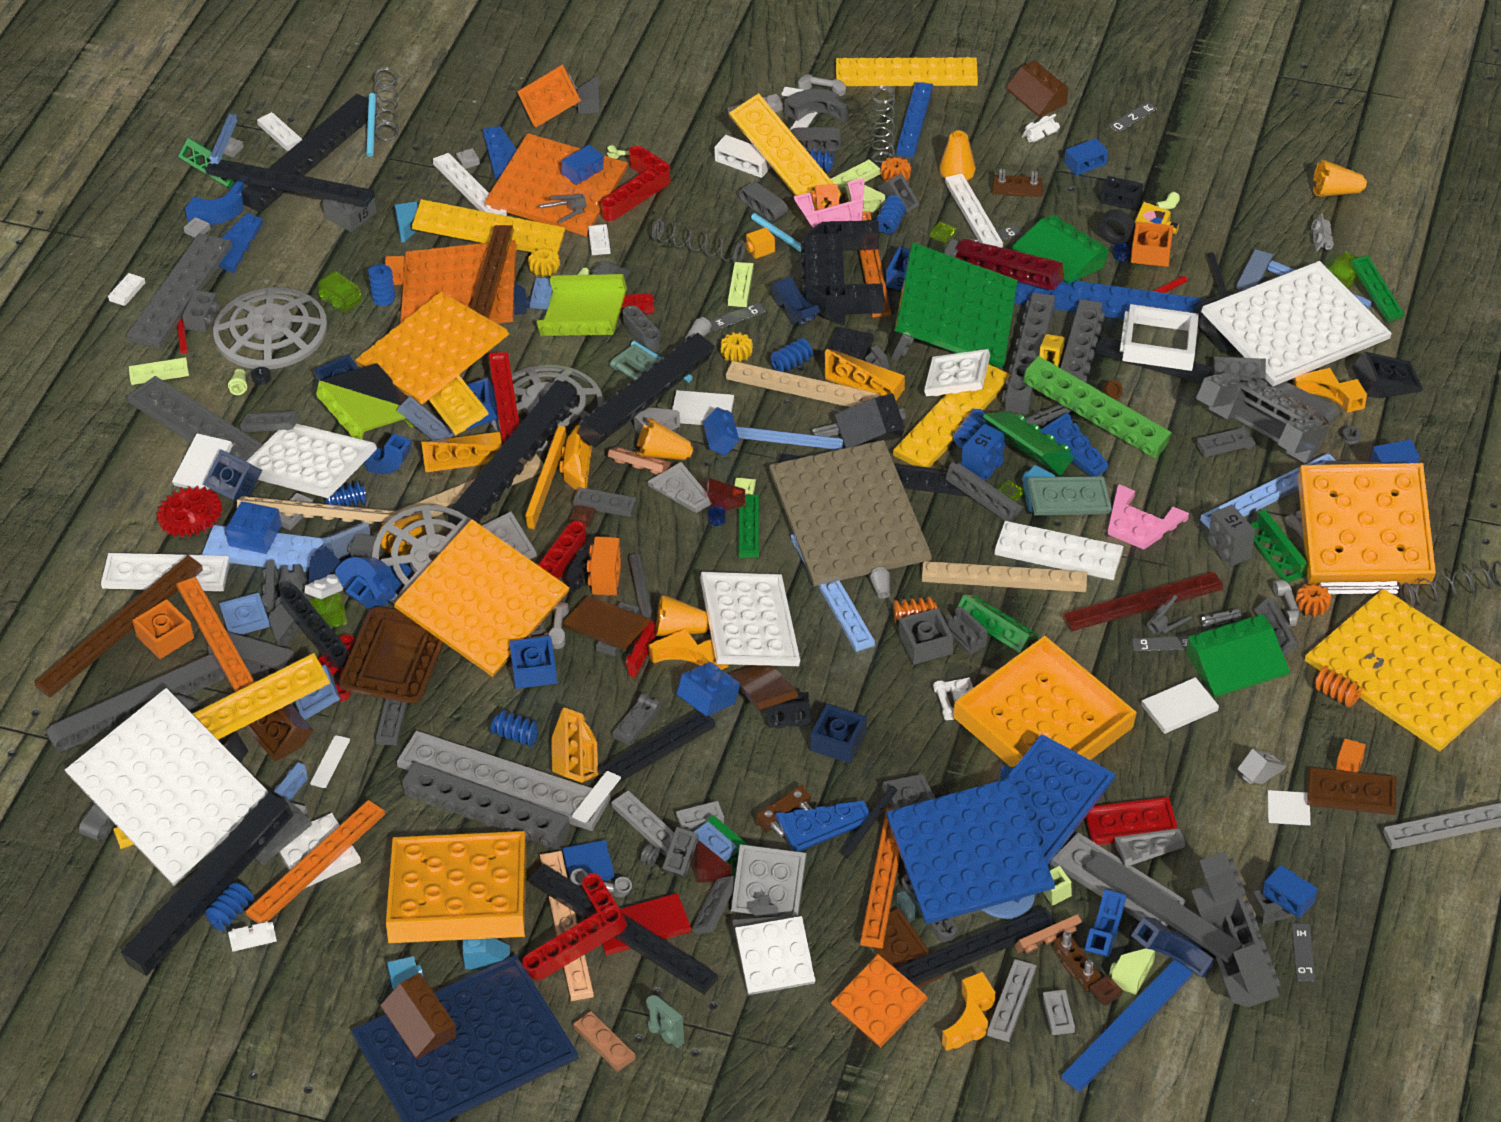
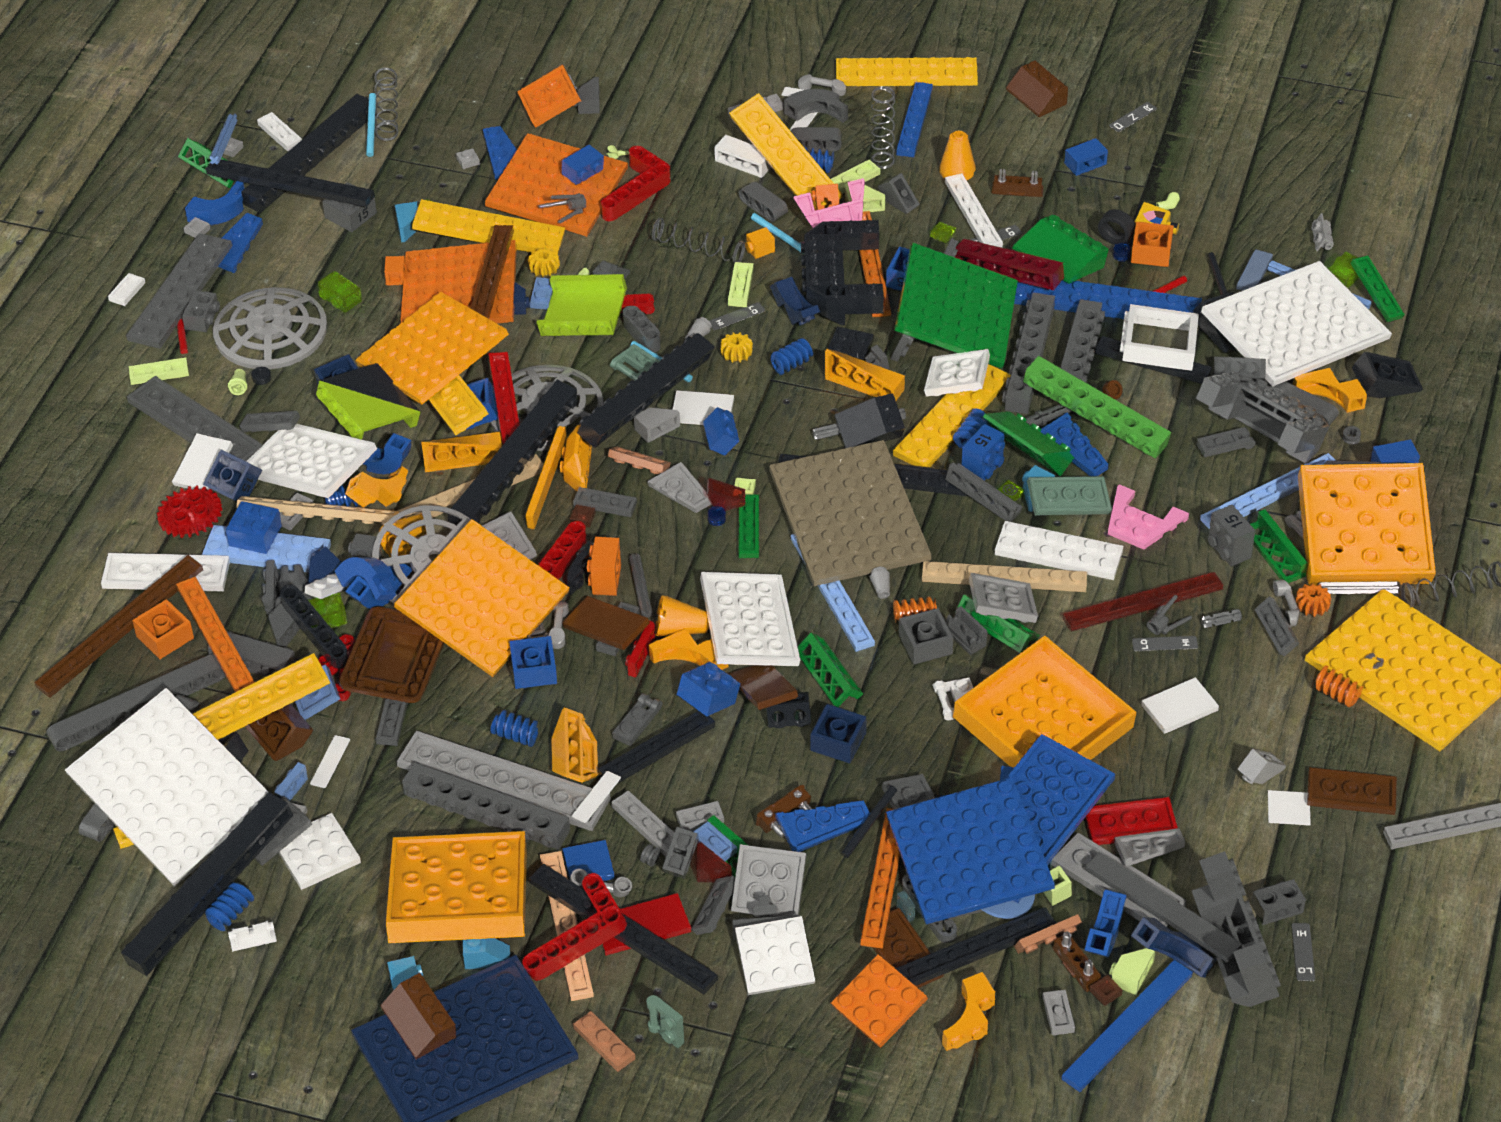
(244, 614): medium blue plate -> none
(315, 862): orange tile -> none
(339, 542): sand blue slope -> none
(367, 489): none -> light orange arch
(381, 284): blue piece -> none
(424, 420): sand blue tile -> none
(464, 183): white plate -> none
(599, 239): white plate -> none
(661, 442): light orange cone -> none
(789, 438): medium blue axle -> none
(798, 385): tan plate -> none
(833, 665): none -> green fence
(891, 214): blue piece -> none
(894, 167): orange gear -> none
(1003, 598): none -> light grey plate
(1011, 1000): light grey plate -> none
(1034, 130): white hinge -> none
(1052, 349): yellow torso -> none
(1121, 193): black brick -> none
(1237, 655): green slope -> none
(1290, 891): blue brick -> none
(1336, 180): light orange cone -> none
(1350, 756): orange brick -> none

